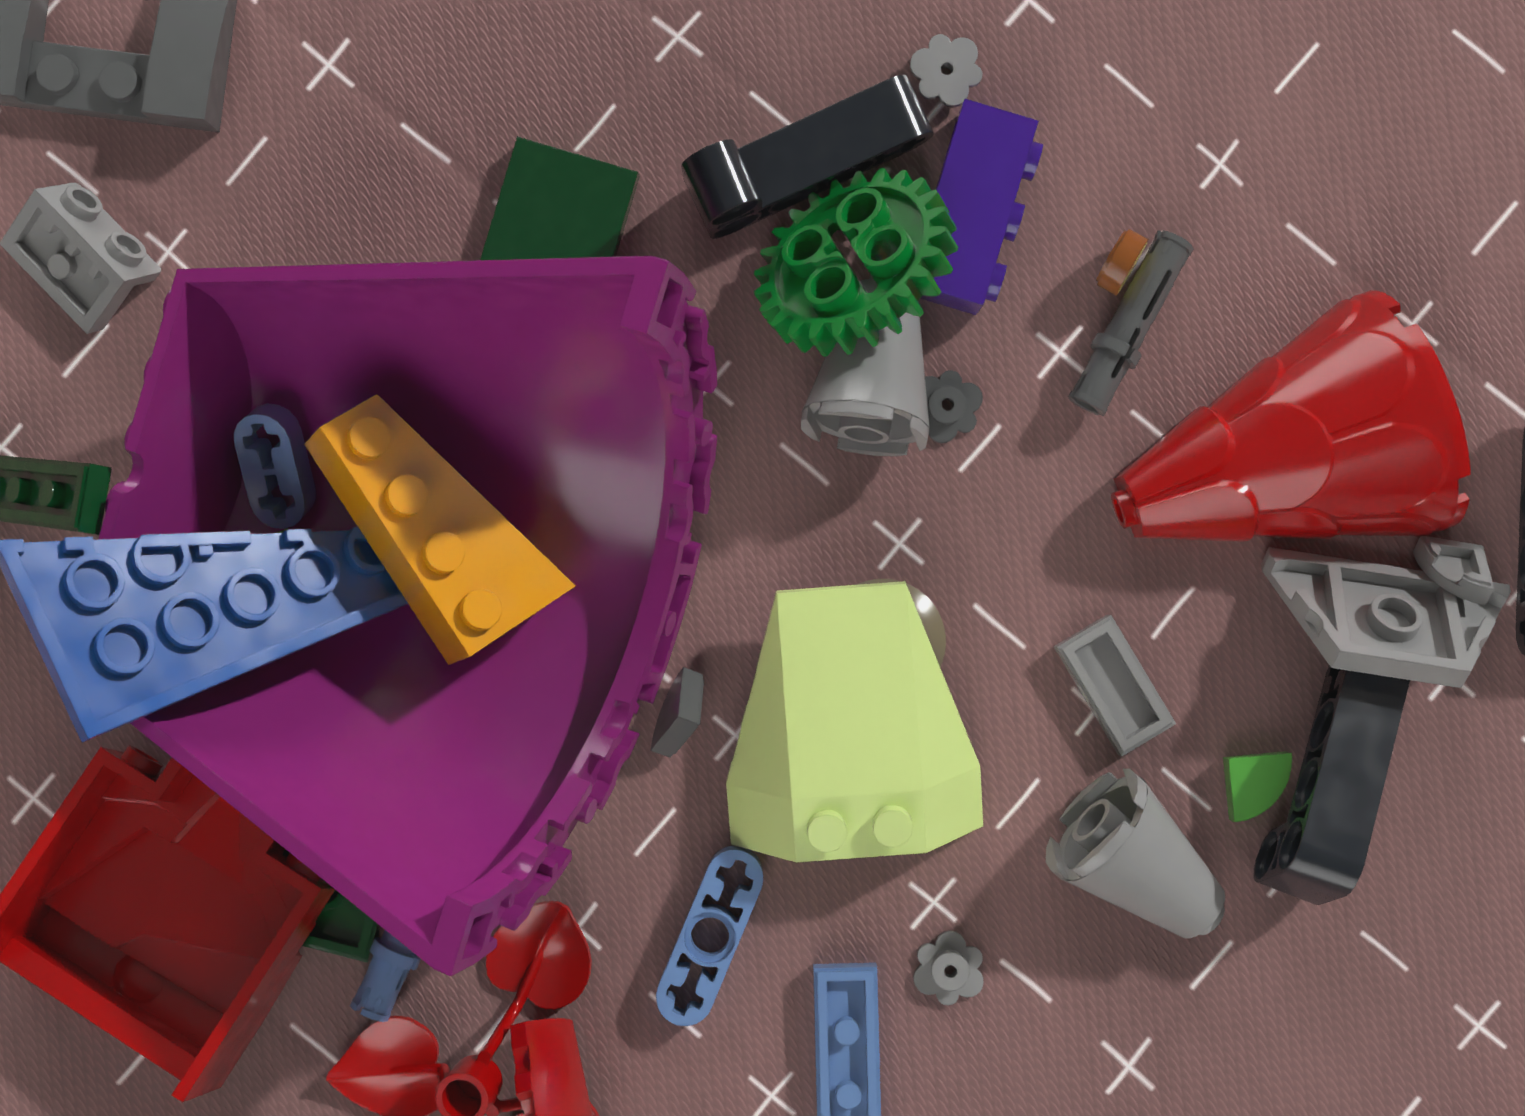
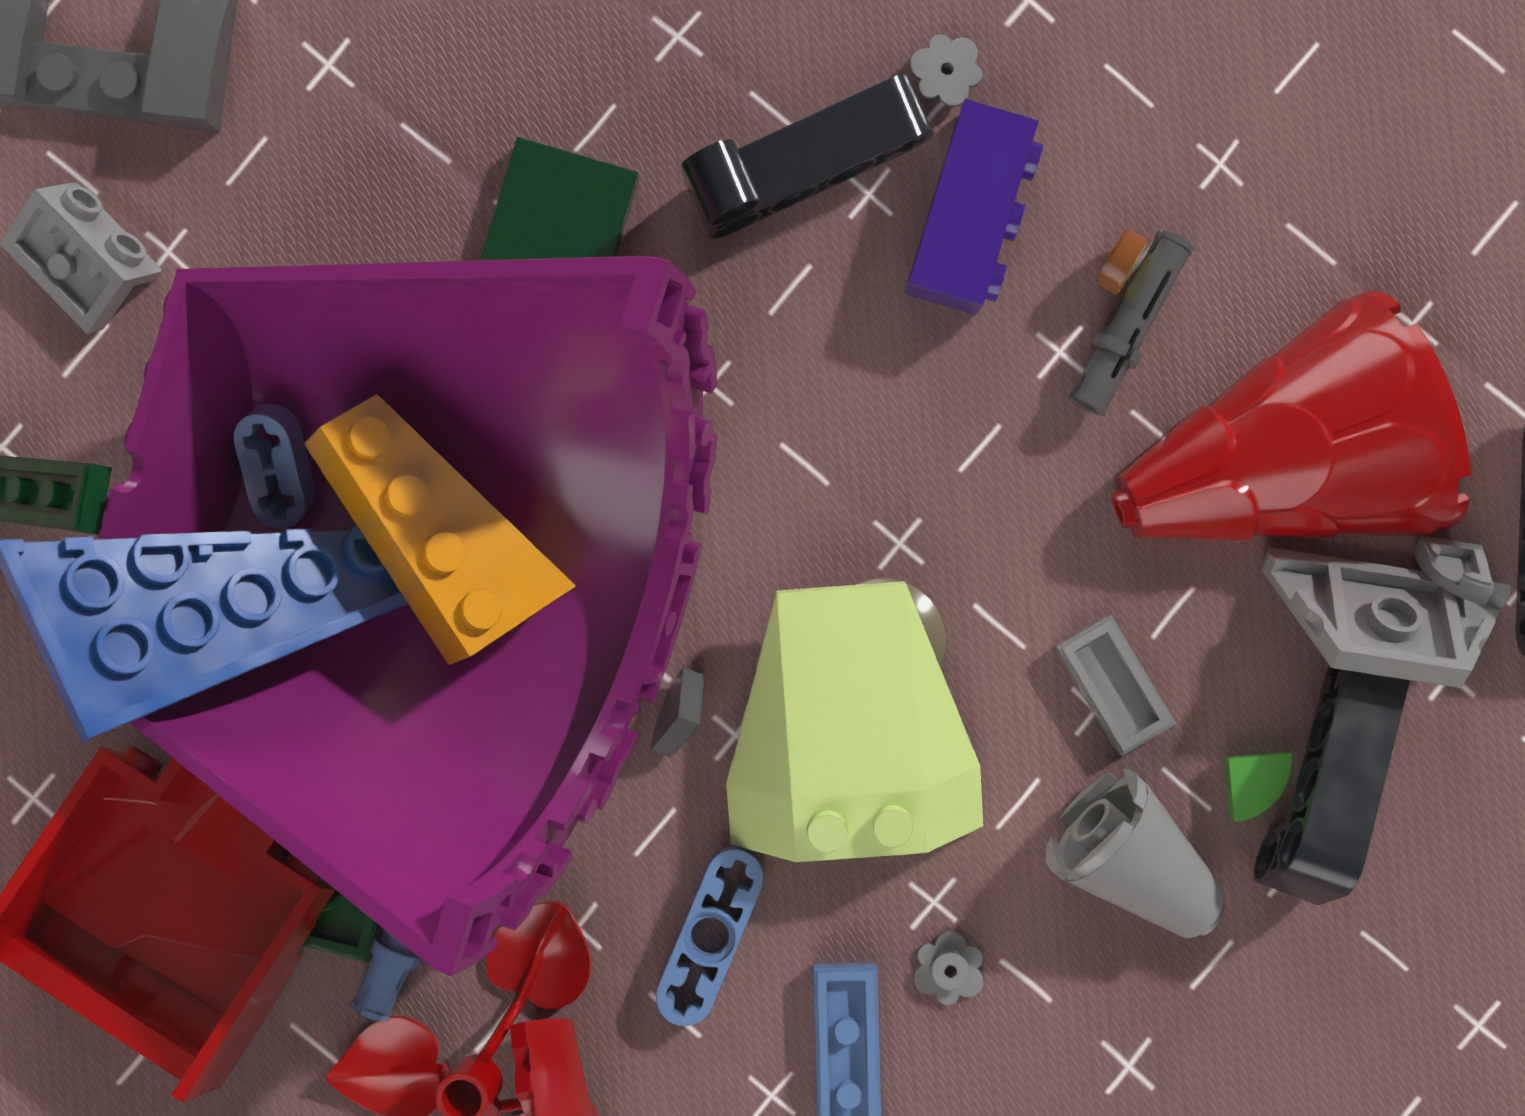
(874, 395): light grey cone -> none
(897, 233): green gear -> none
(964, 399): dark grey plant -> none

